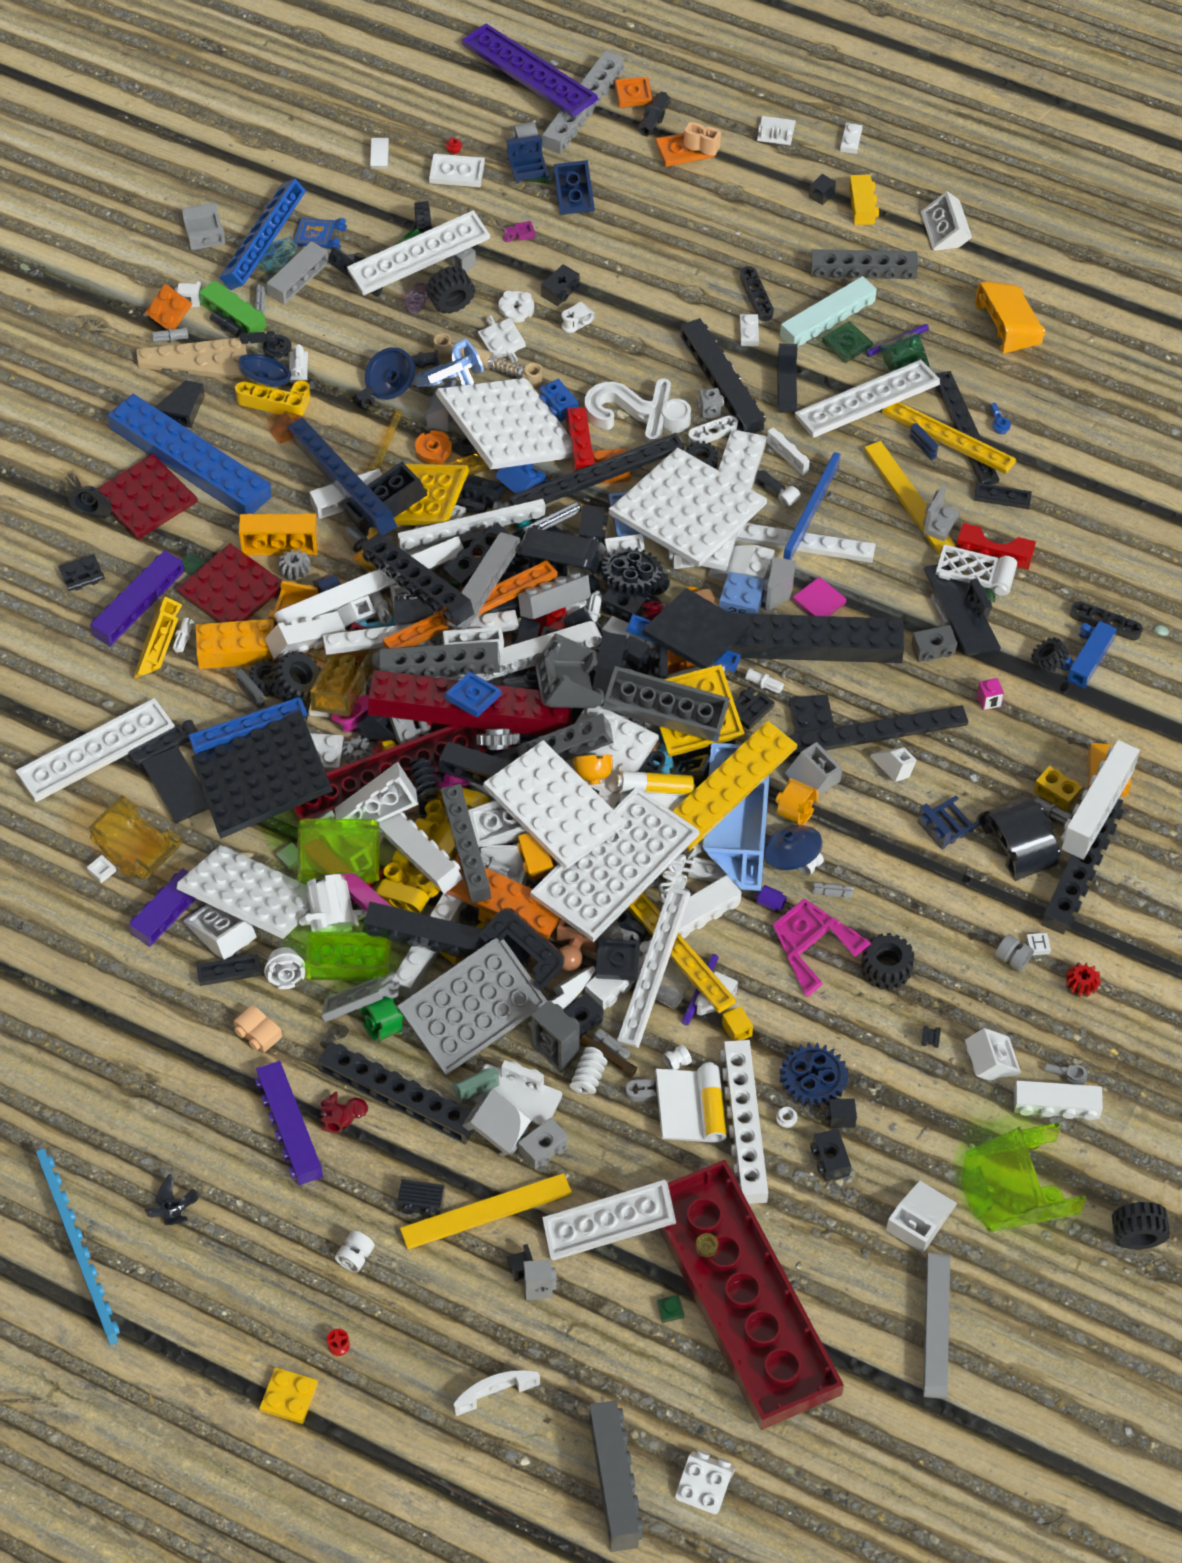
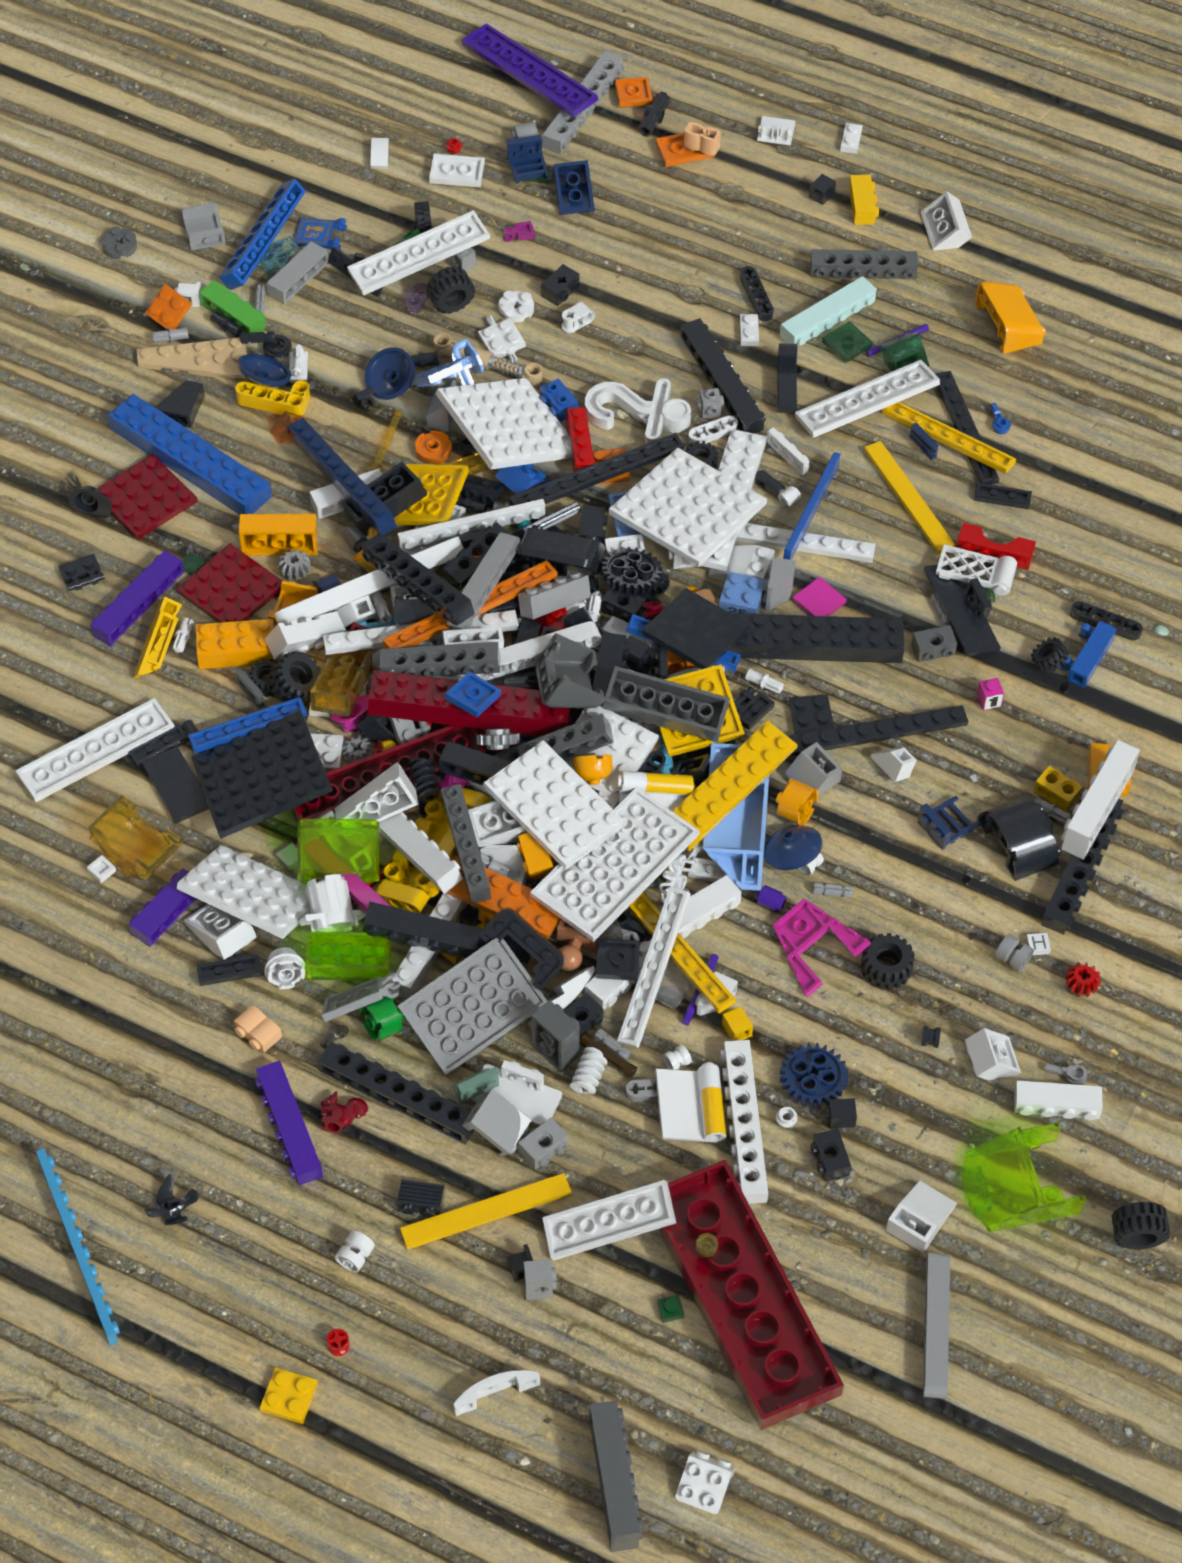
(115, 236): none -> dark grey plate
(939, 517): light grey bracket -> none

